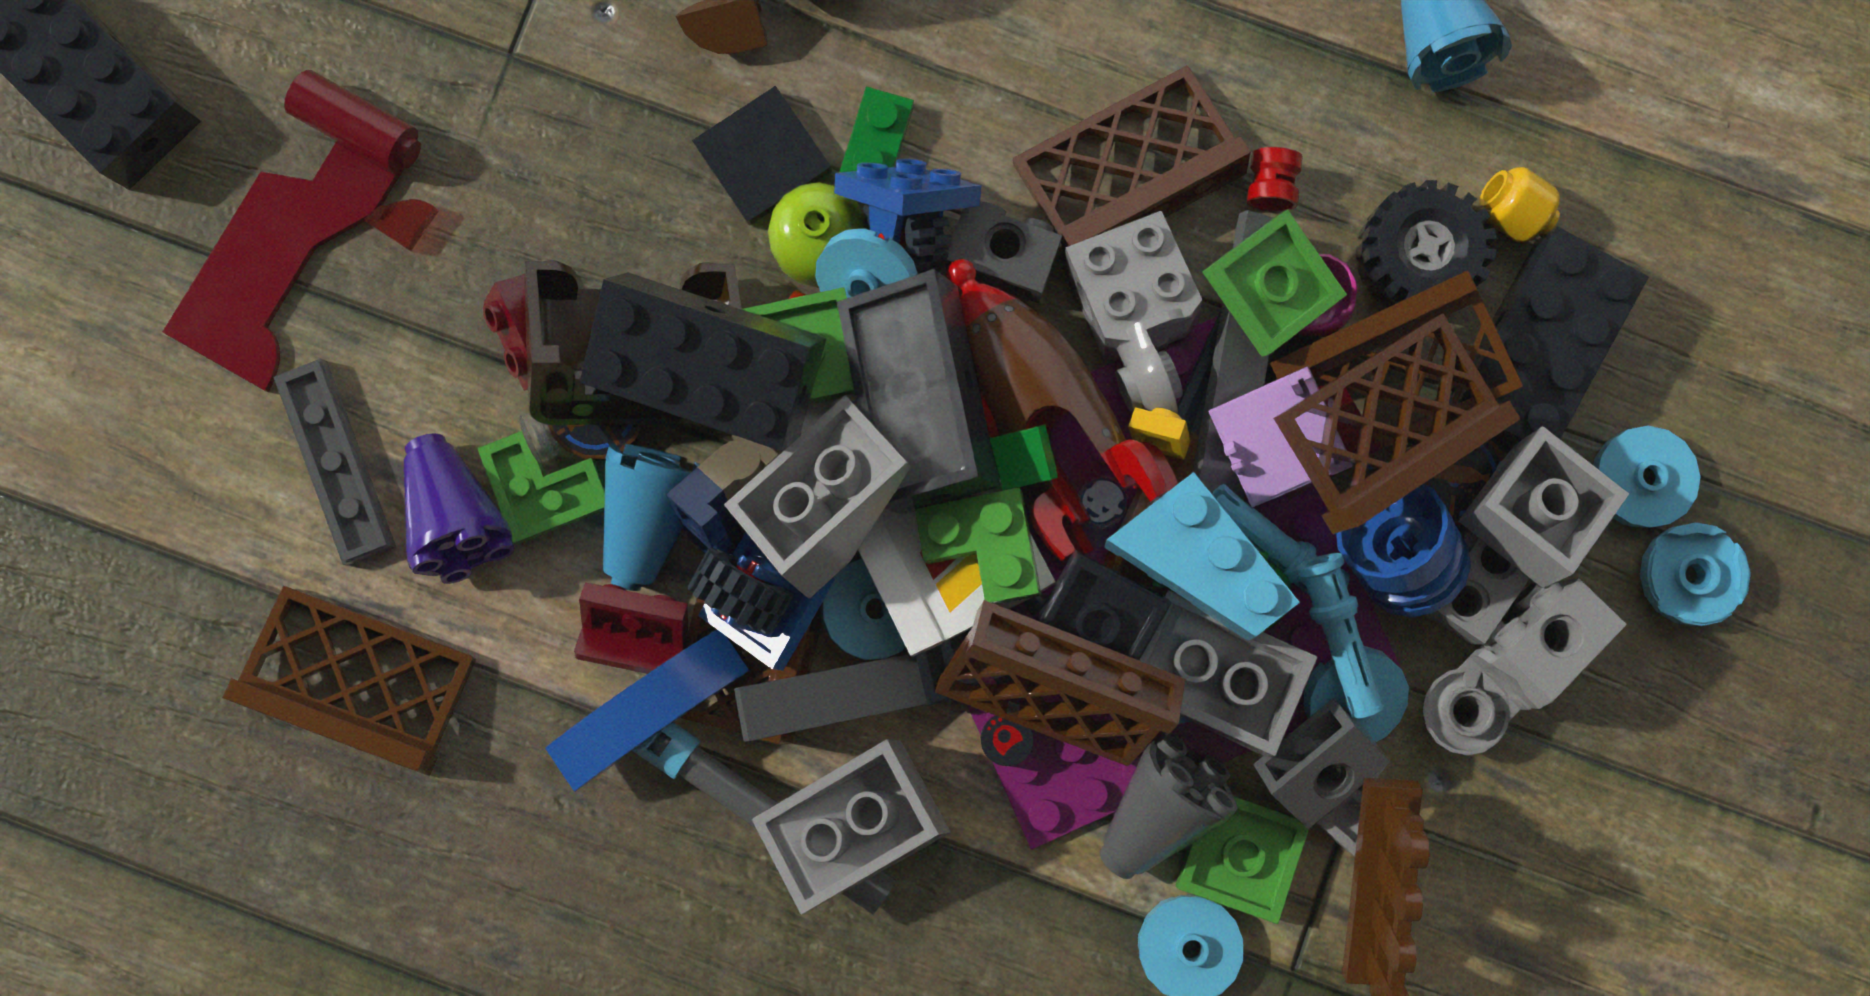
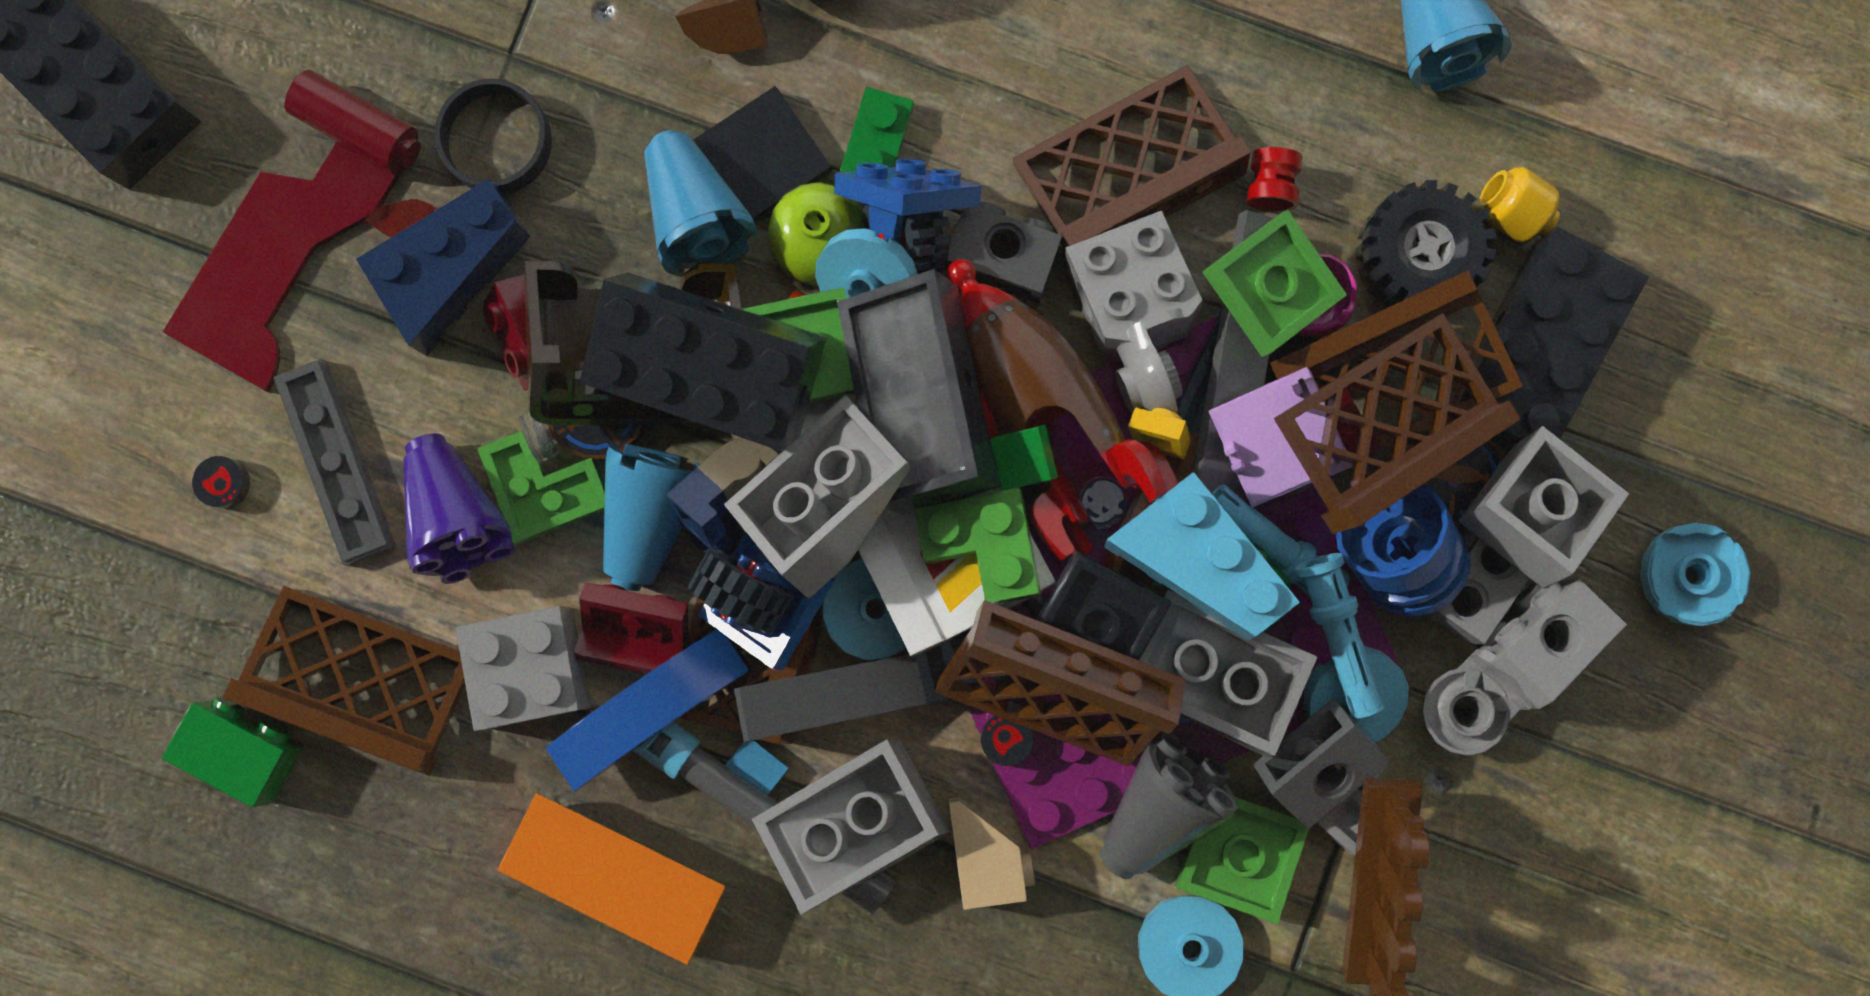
(220, 482): none -> black tile
(233, 751): none -> green brick
(443, 262): none -> dark blue wedge
(473, 91): none -> black tyre
(522, 667): none -> light grey brick
(612, 879): none -> orange brick
(692, 206): none -> dark azure cone
(758, 765): none -> dark azure tile
(987, 860): none -> tan slope
(1675, 471): medium azure plate -> none

